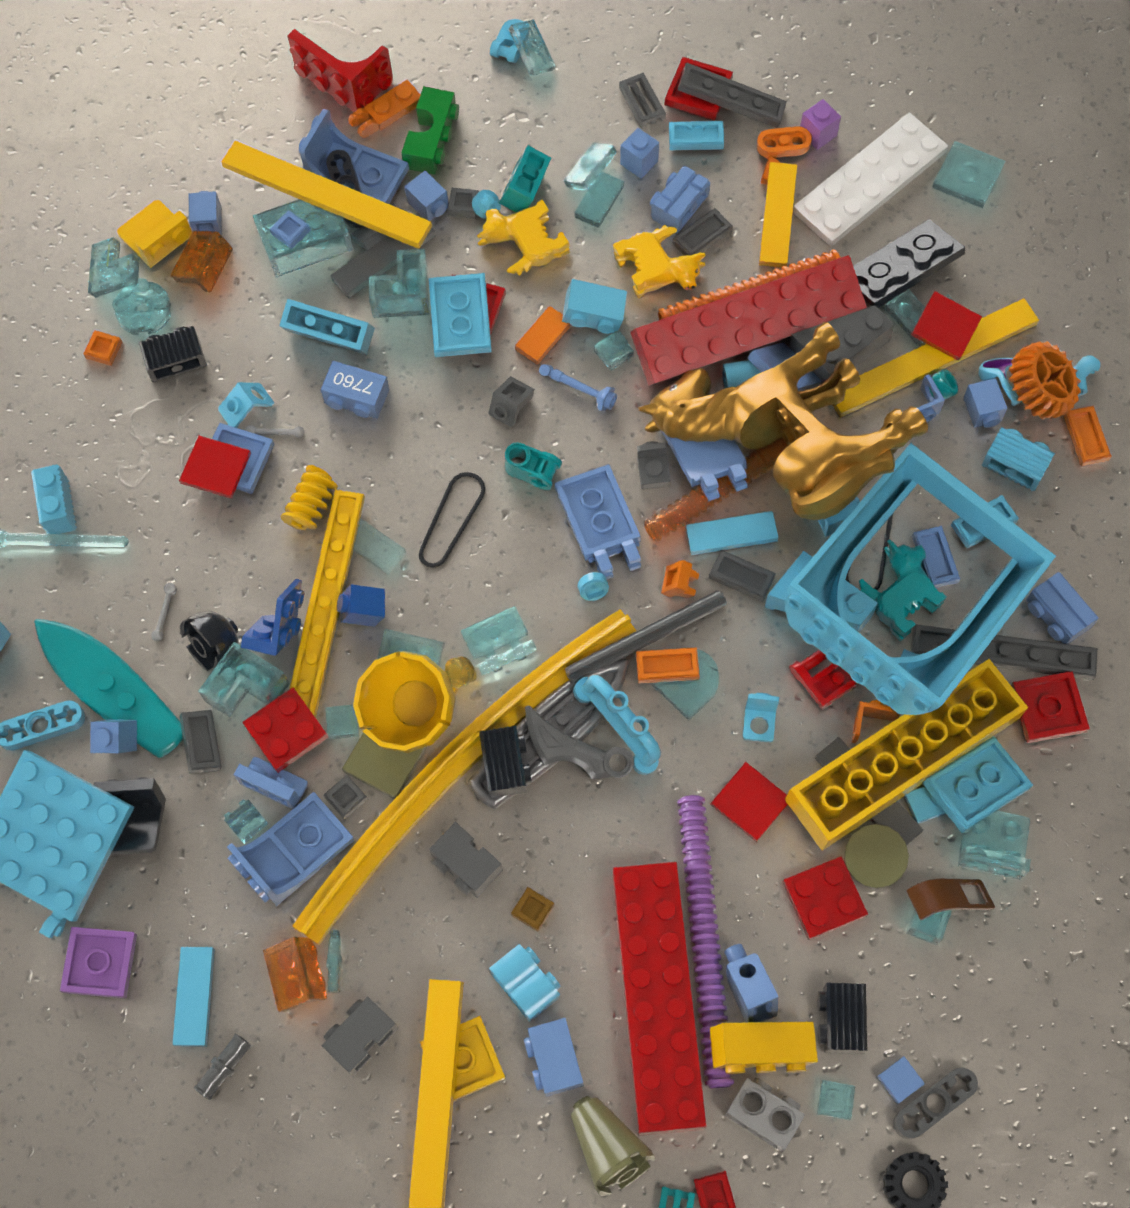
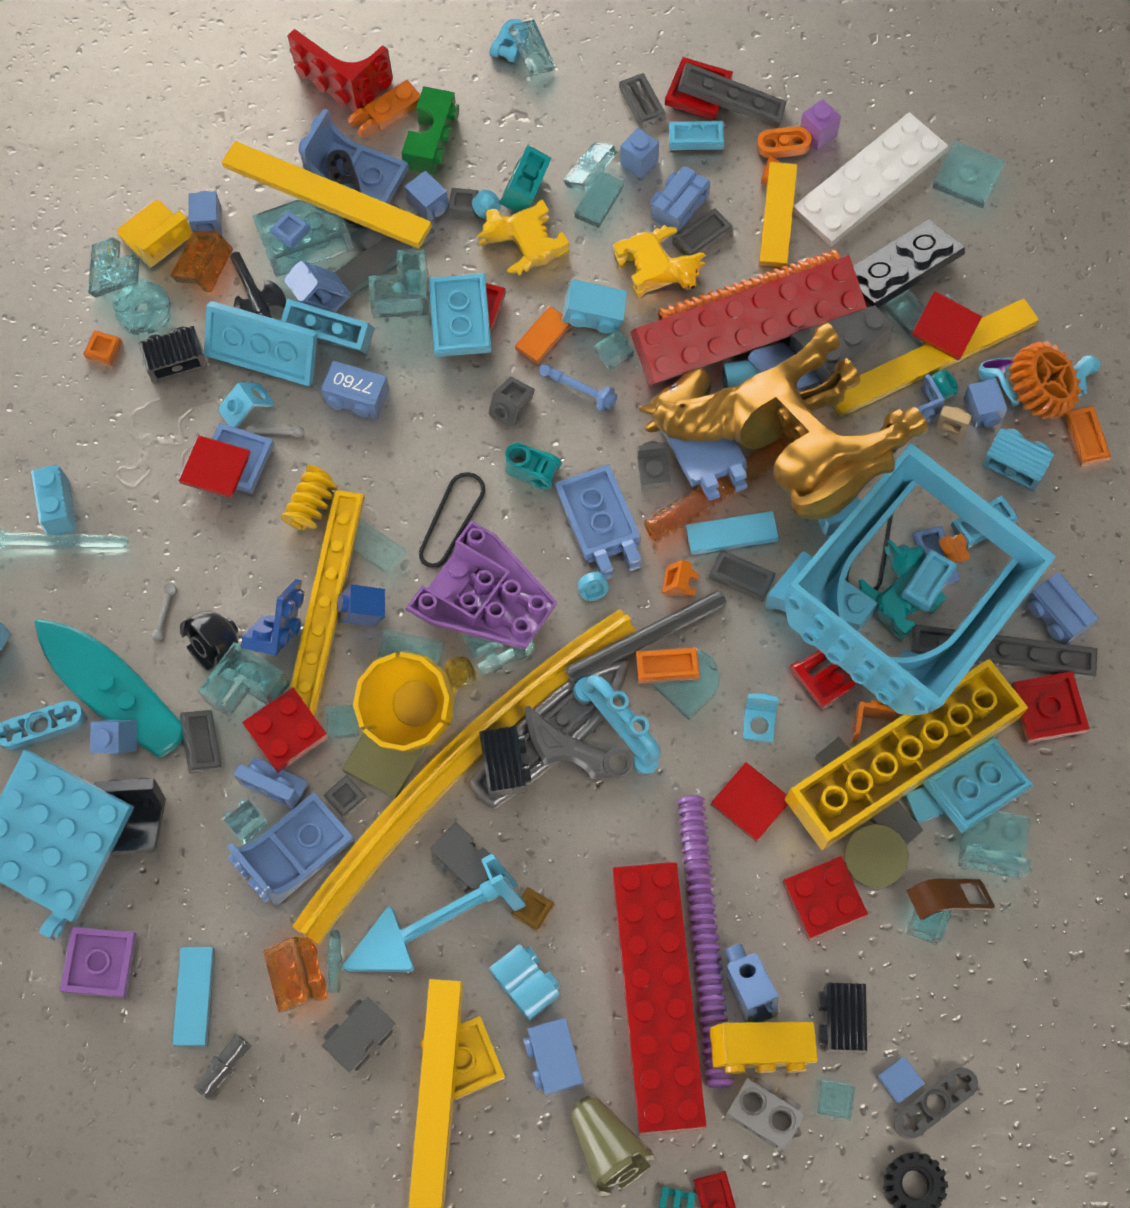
(258, 301): none -> black piece
(260, 343): none -> medium azure plate
(317, 286): none -> medium blue brick
(386, 944): none -> medium azure piece
(485, 593): none -> medium lavender wedge
(929, 580): none -> medium azure tile
(954, 421): none -> tan plate
(955, 548): none -> orange piece

